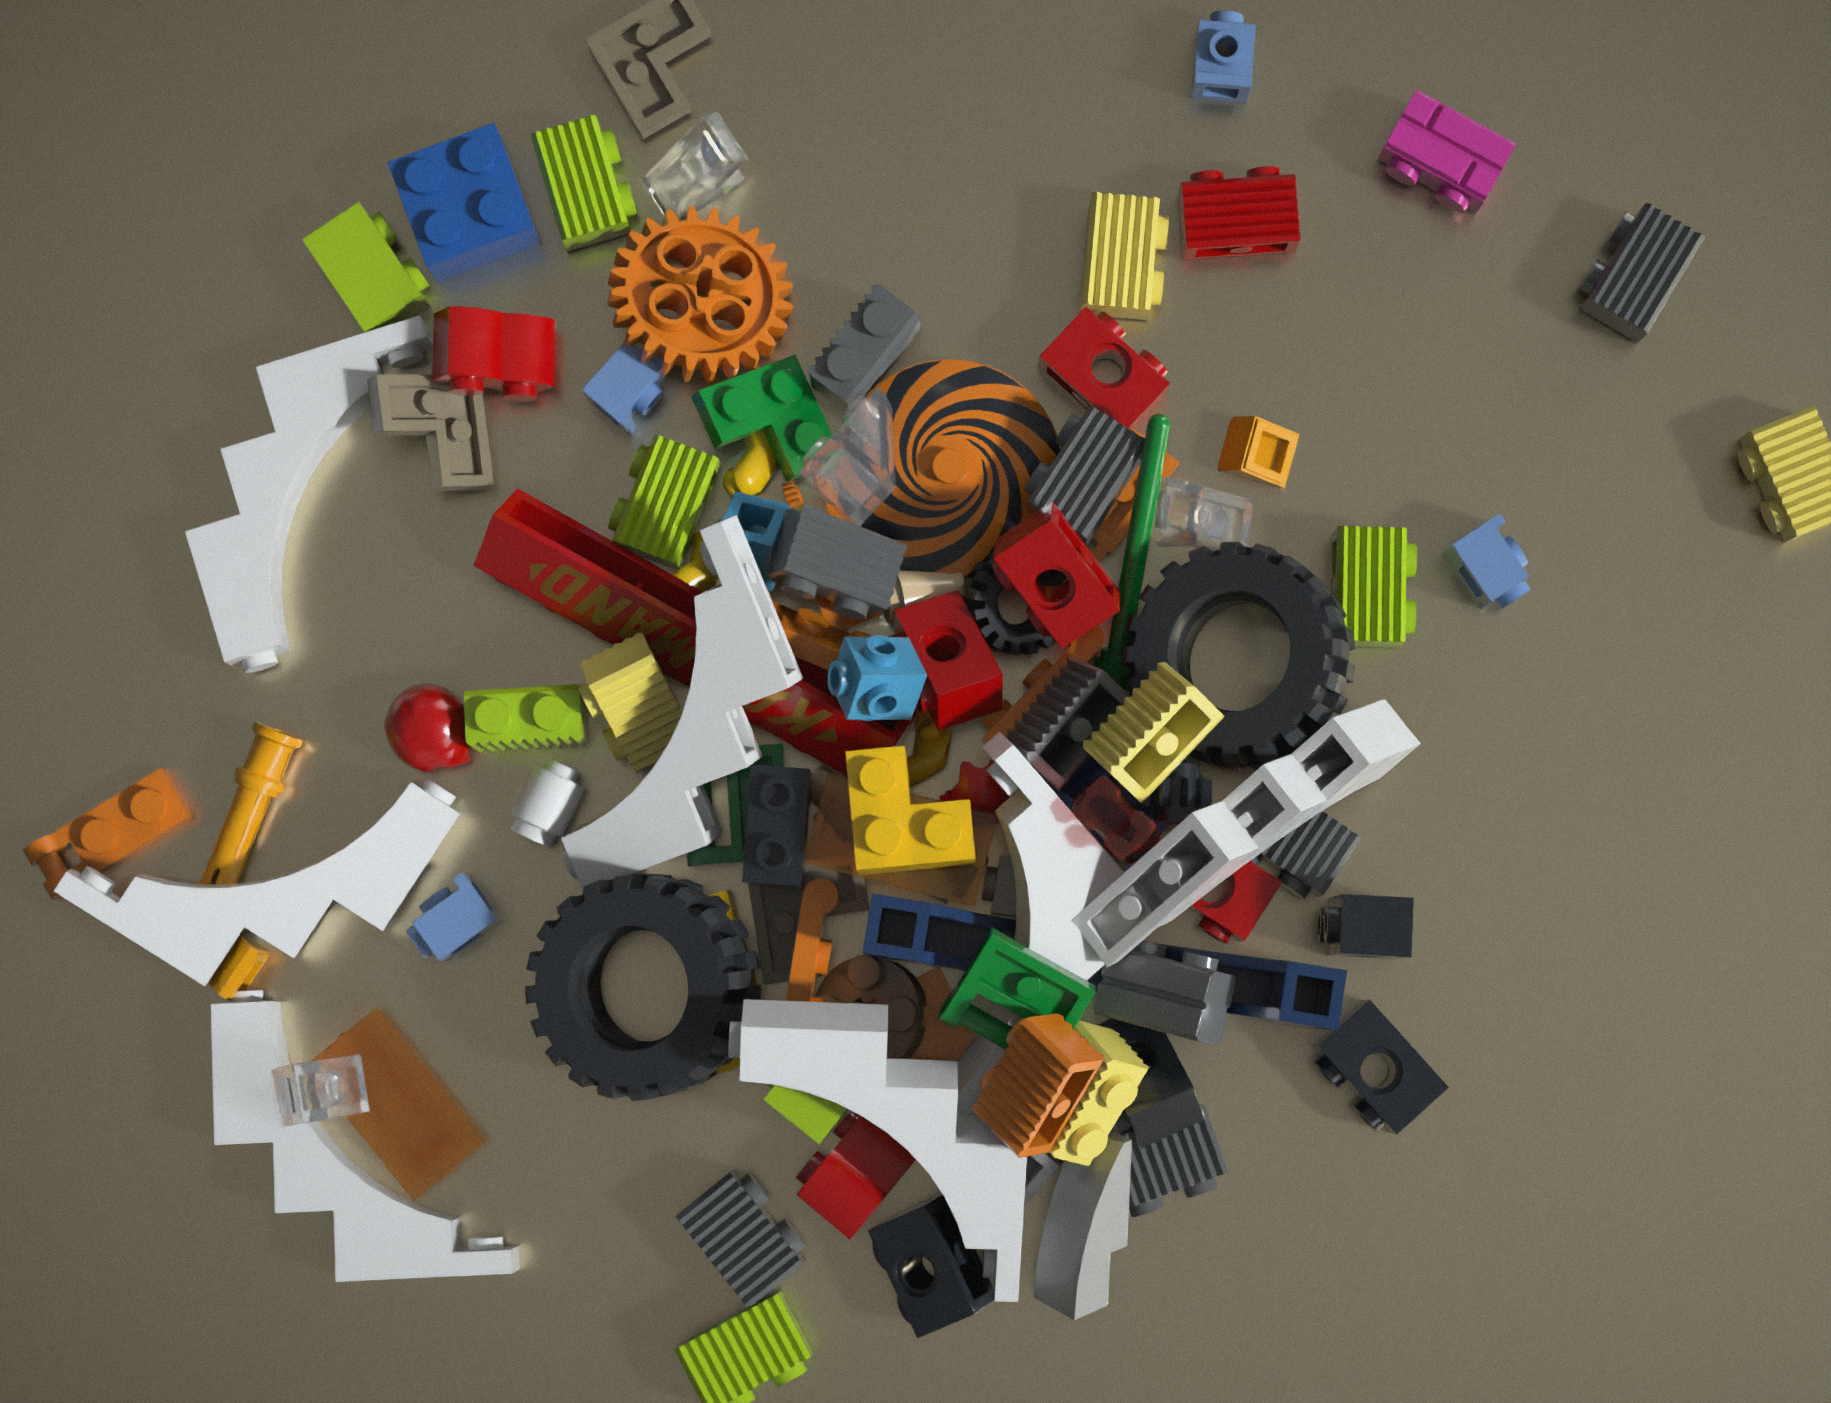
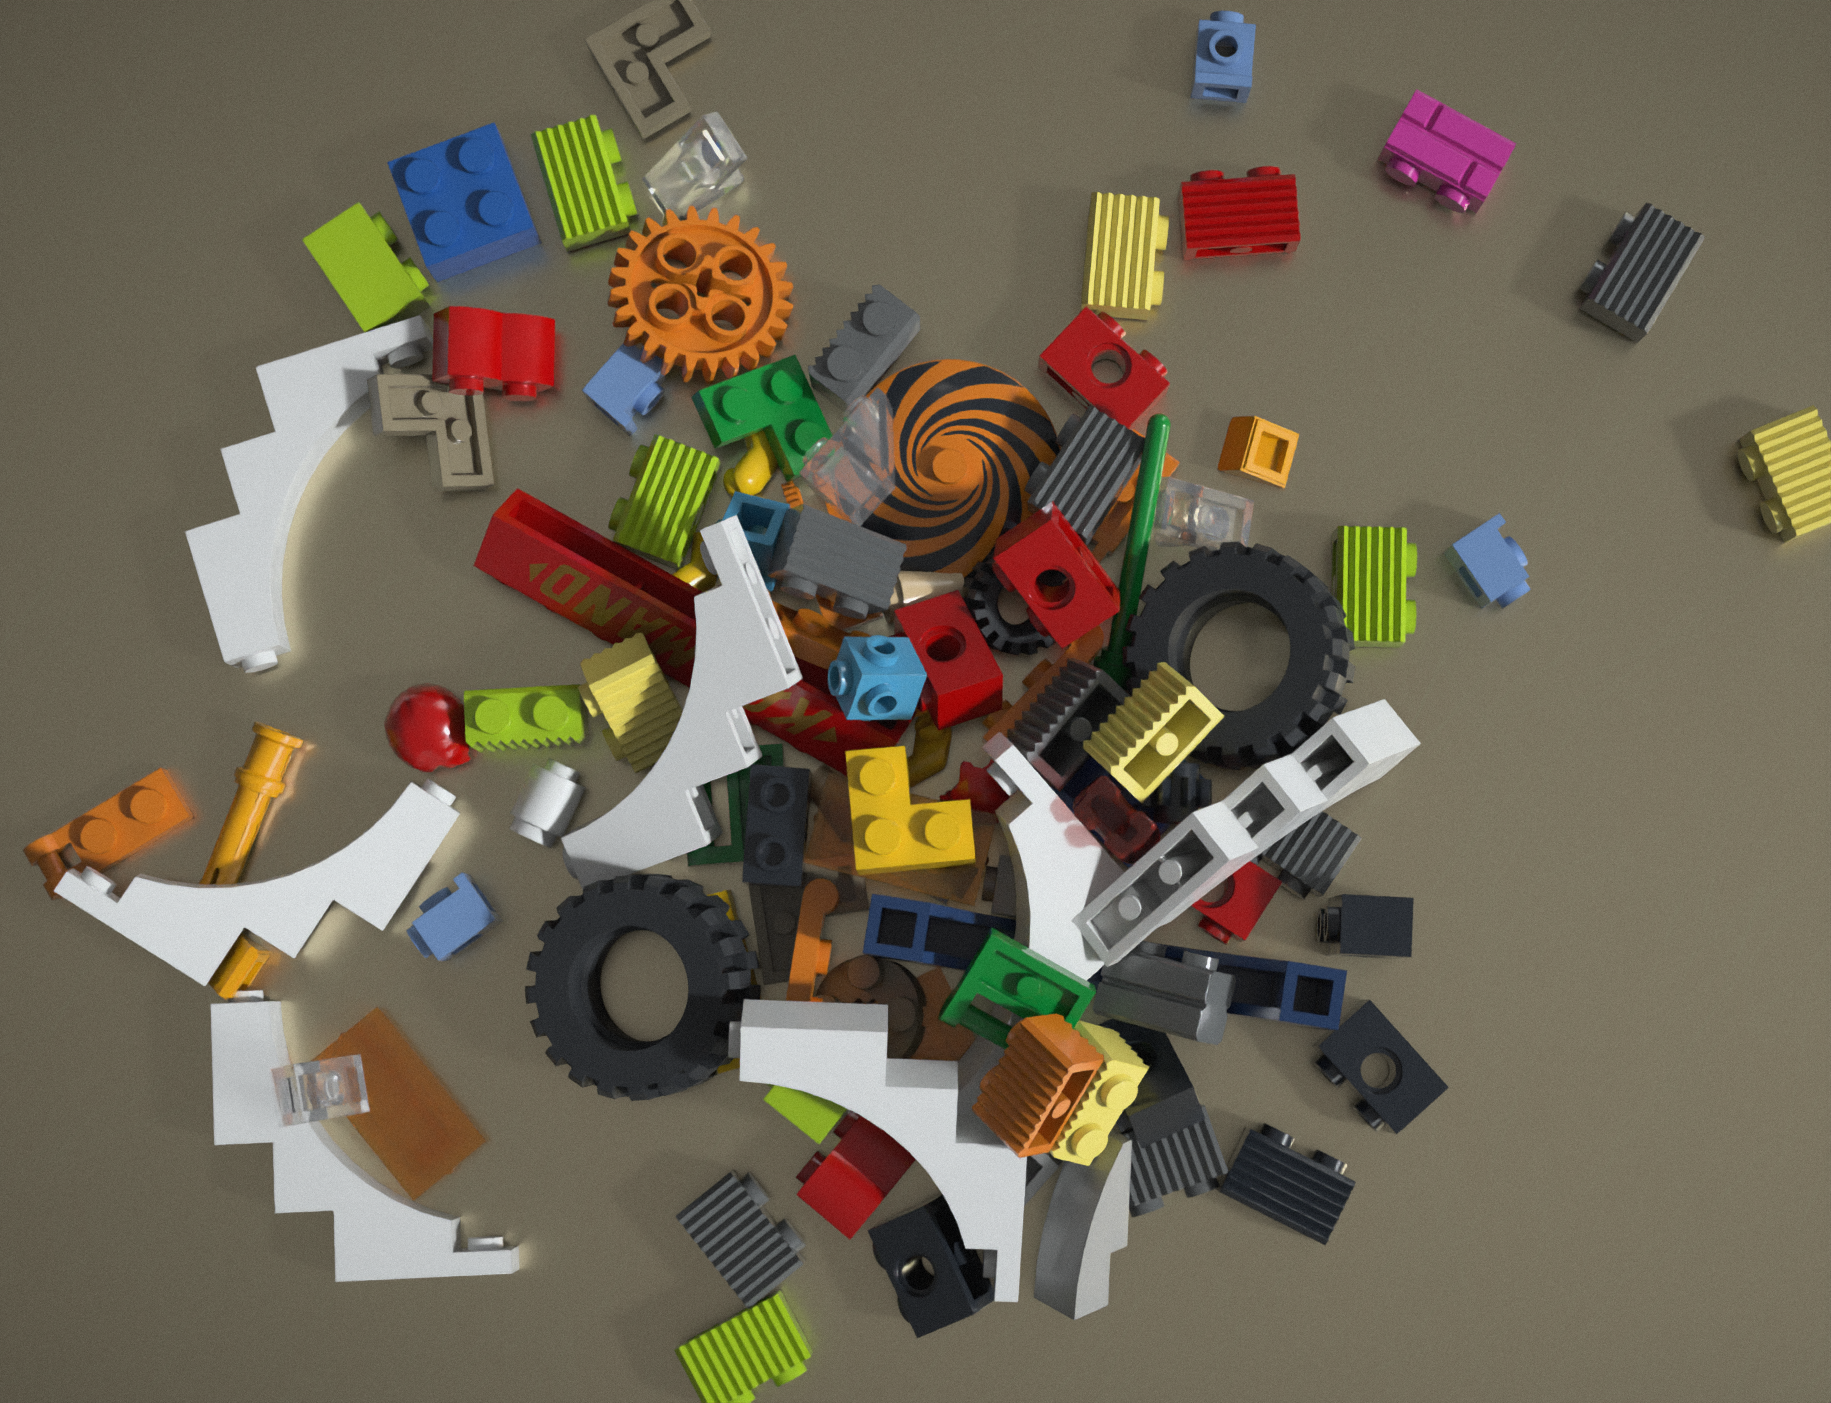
(1287, 1184): none -> black brick

